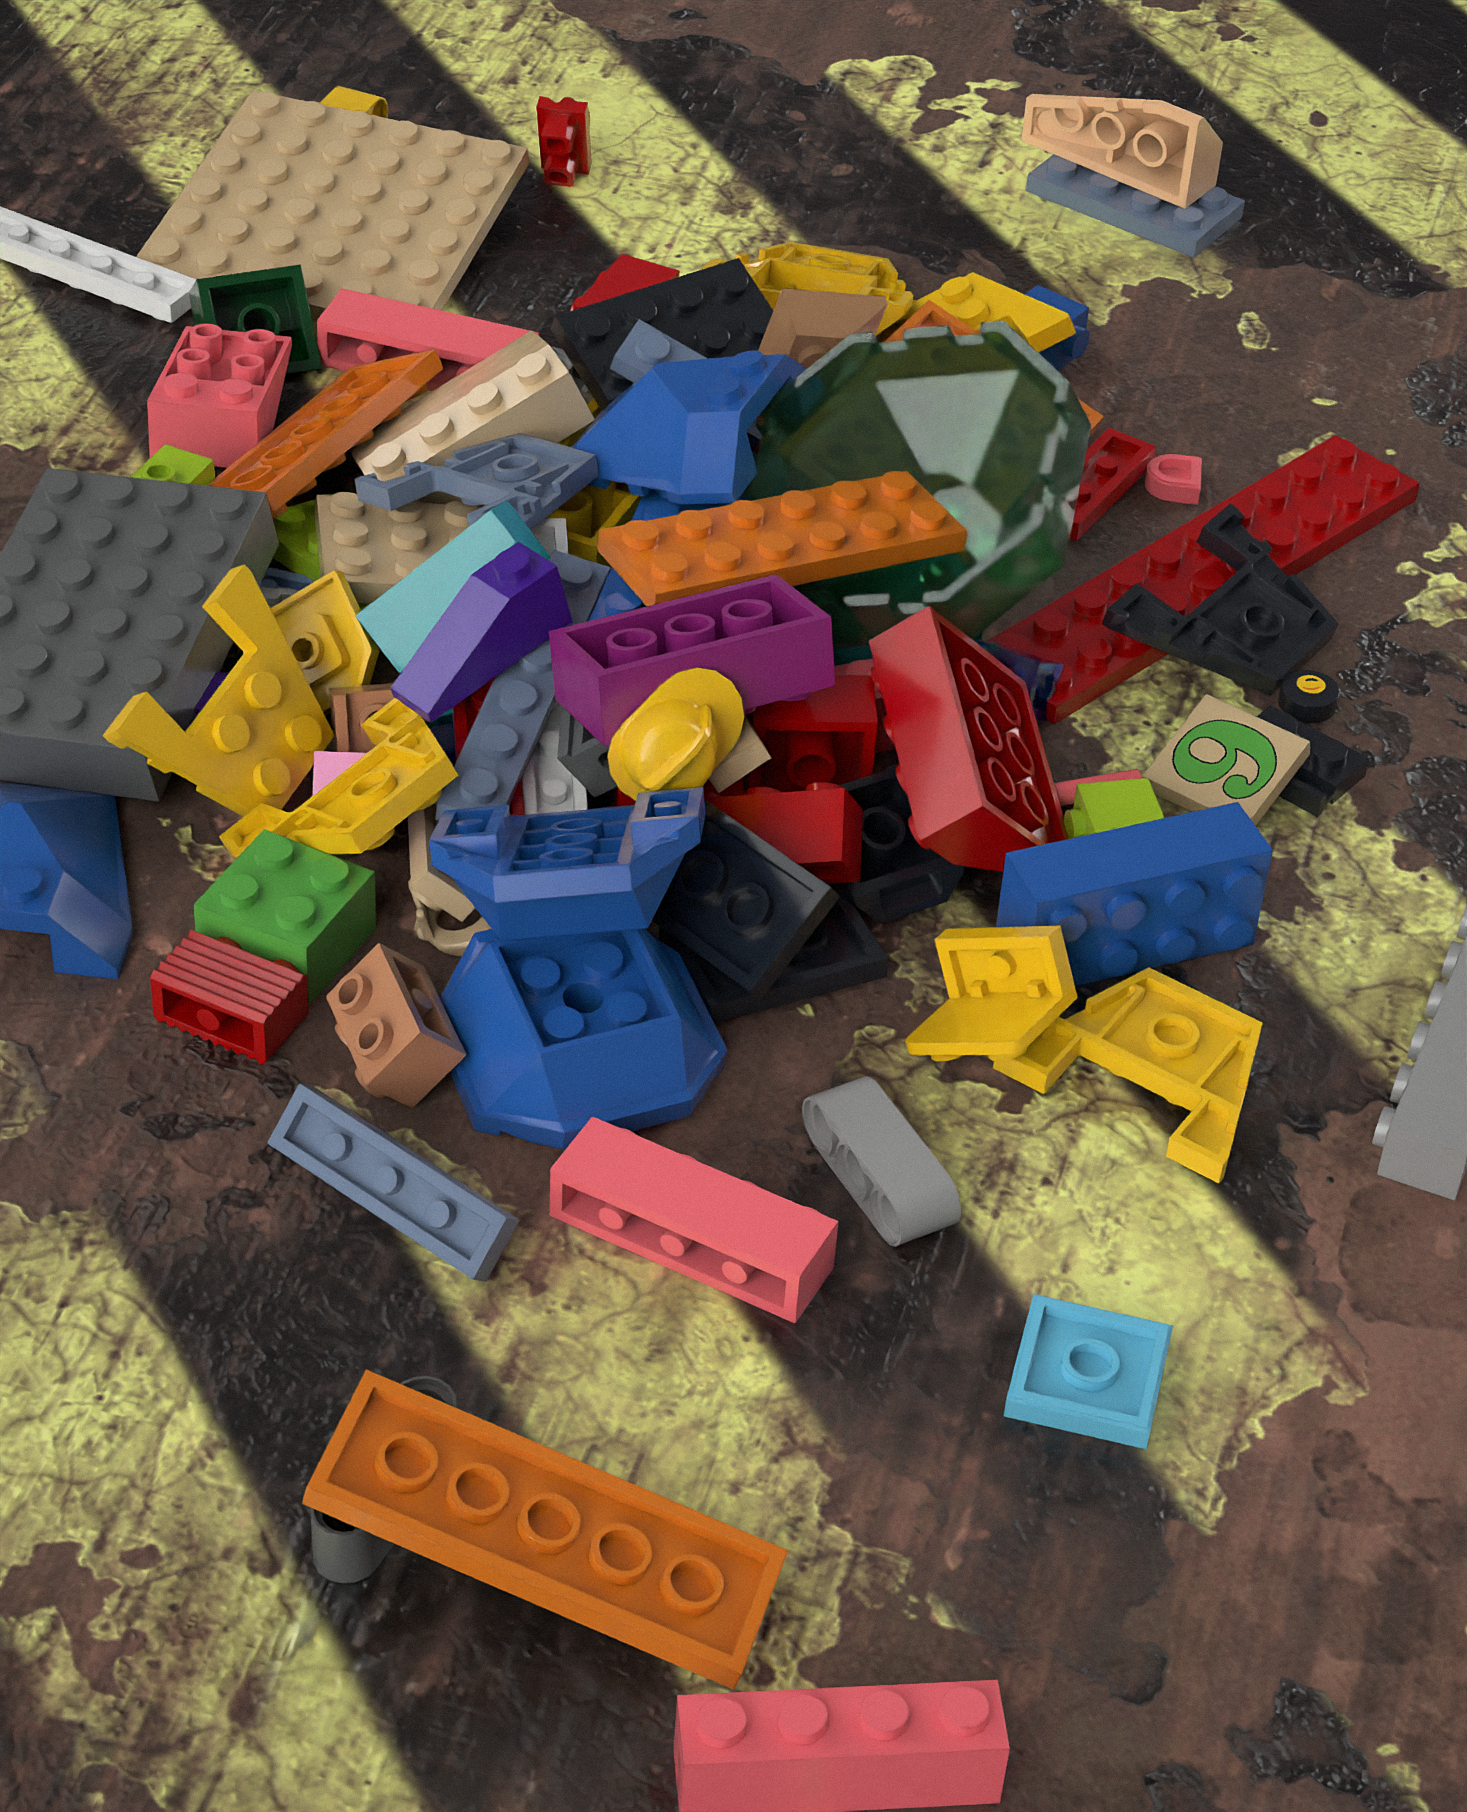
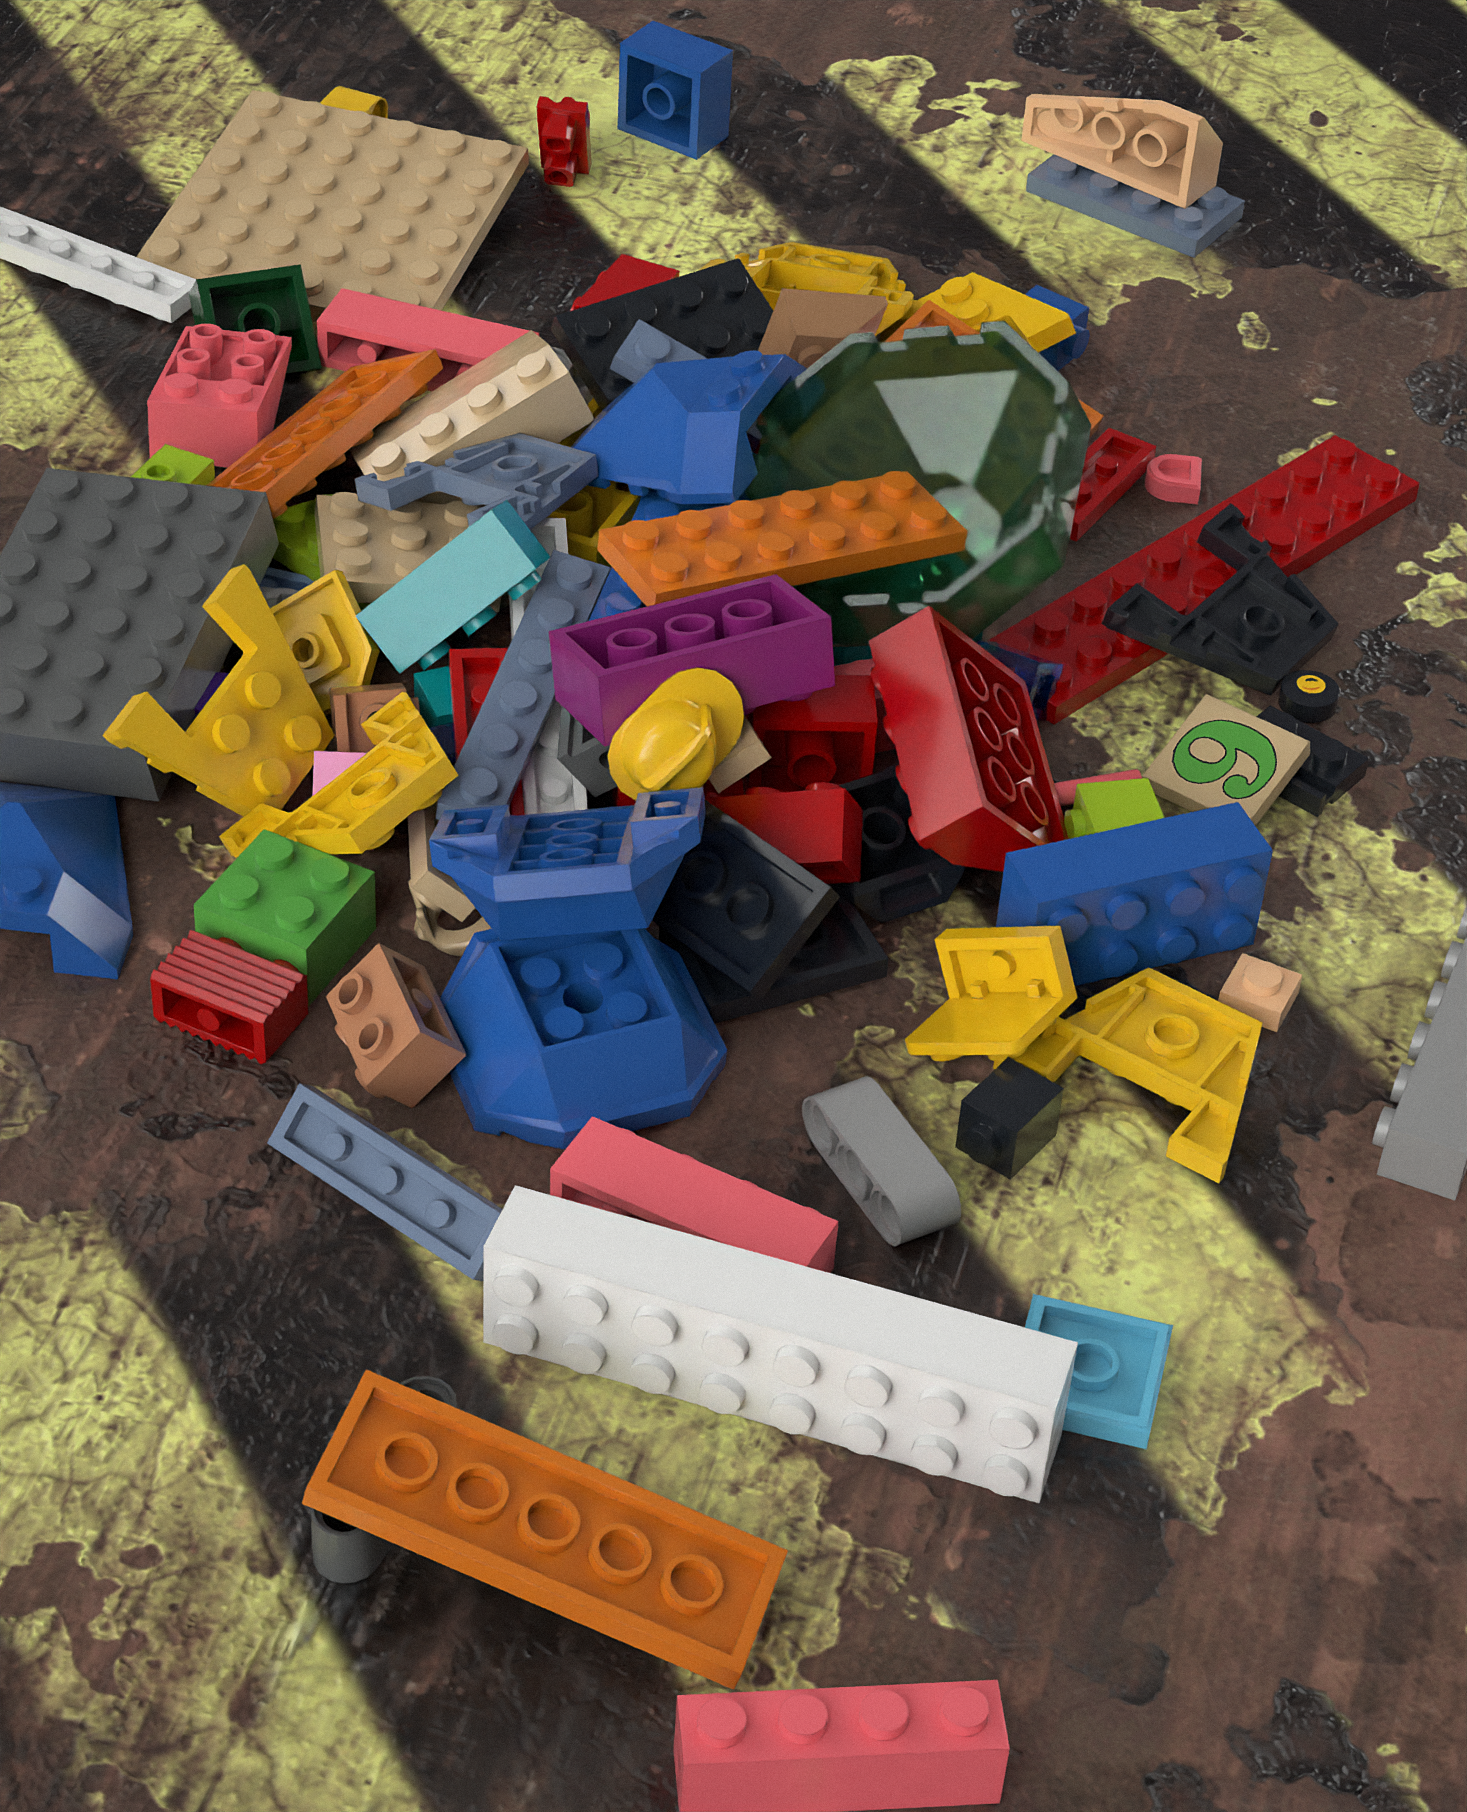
(484, 630): dark purple slope -> none
(674, 89): none -> blue brick
(777, 1343): none -> white brick
(1009, 1118): none -> black brick
(1261, 990): none -> light nougat plate

